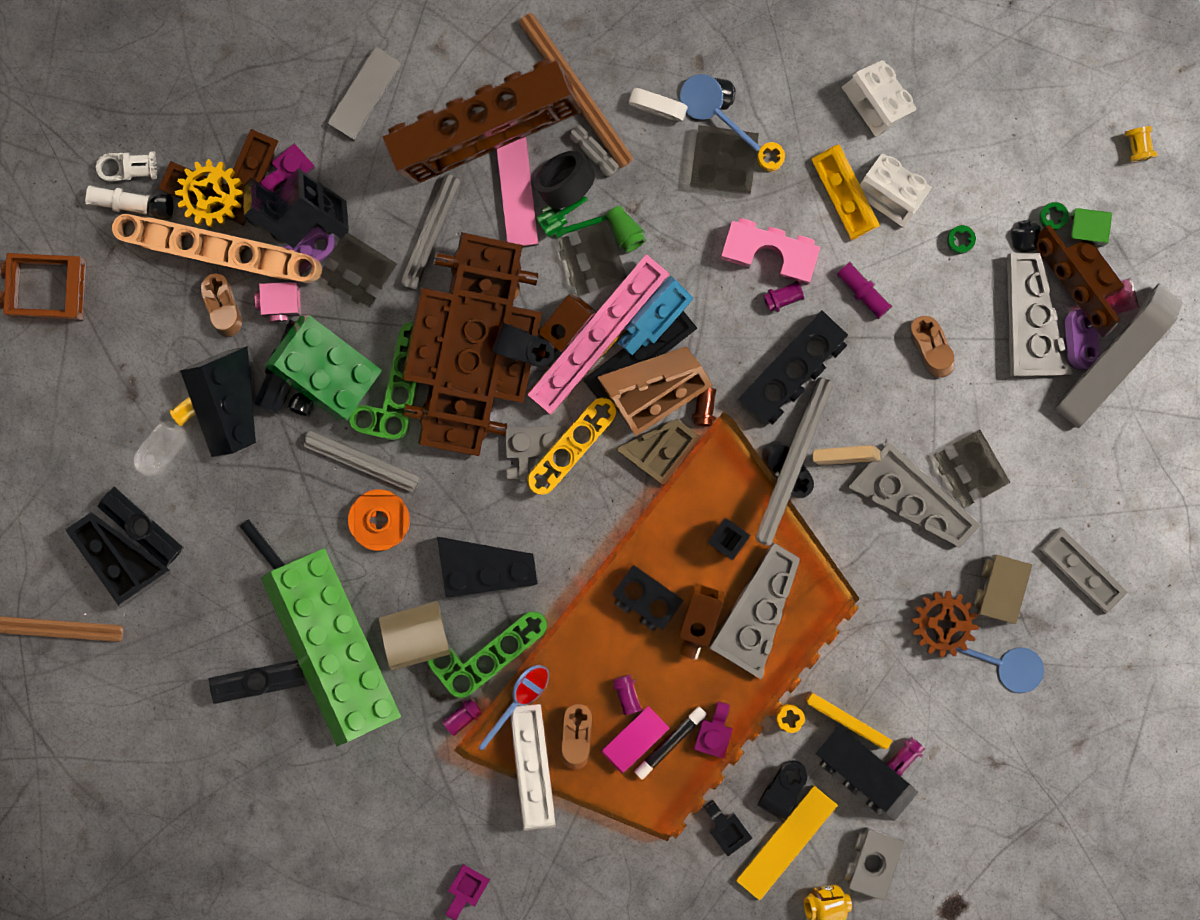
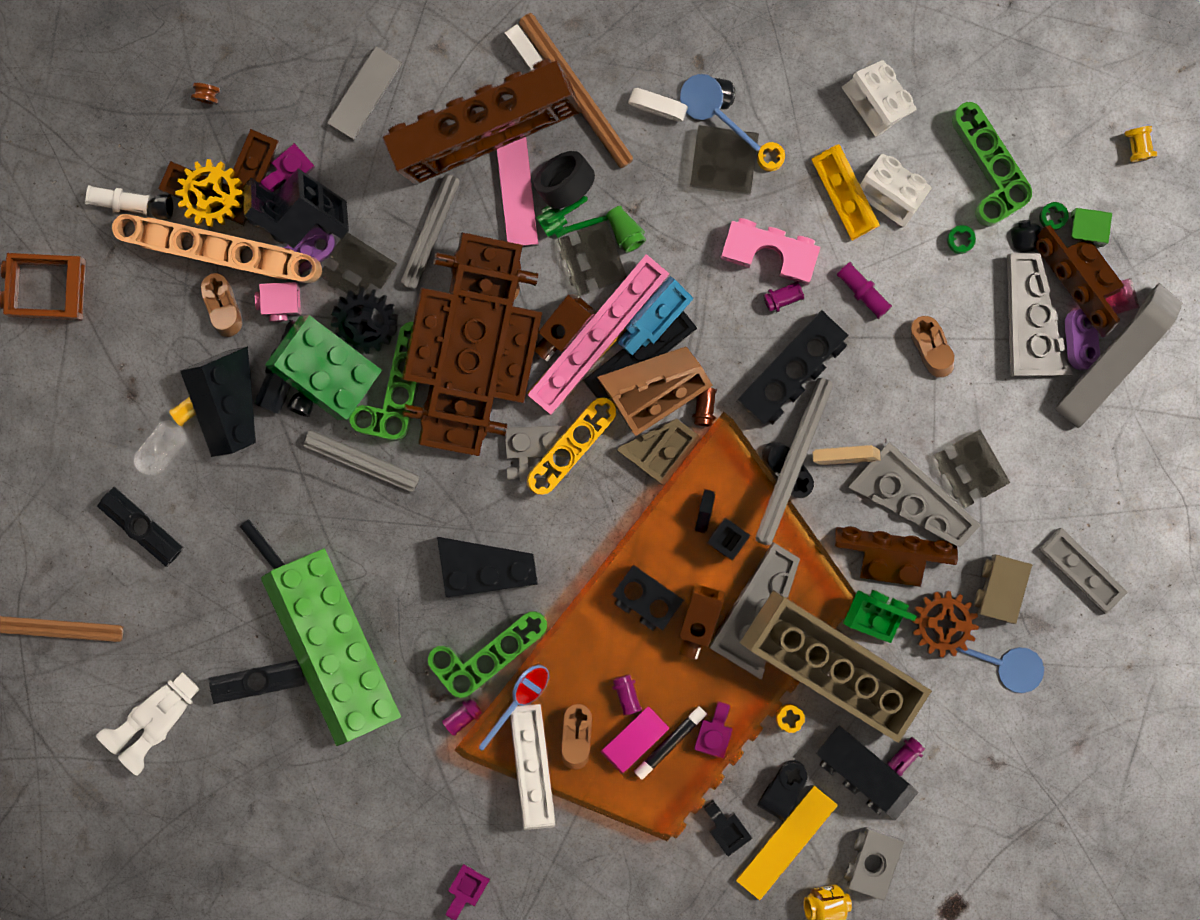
(115, 560): black wedge -> none
(129, 166): white connector -> none
(155, 716): none -> white piece
(205, 93): none -> dark orange bush
(363, 334): none -> black gear
(366, 532): orange plate -> none
(414, 636): dark tan slope -> none
(518, 345): black piece -> none
(523, 47): none -> white beam
(593, 151): light grey axle -> none
(705, 511): none -> black tile
(835, 666): none -> dark tan brick
(848, 721): yellow tile -> none
(876, 615): none -> green bracket
(895, 557): none -> reddish brown bracket
(985, 161): none -> bright green beam

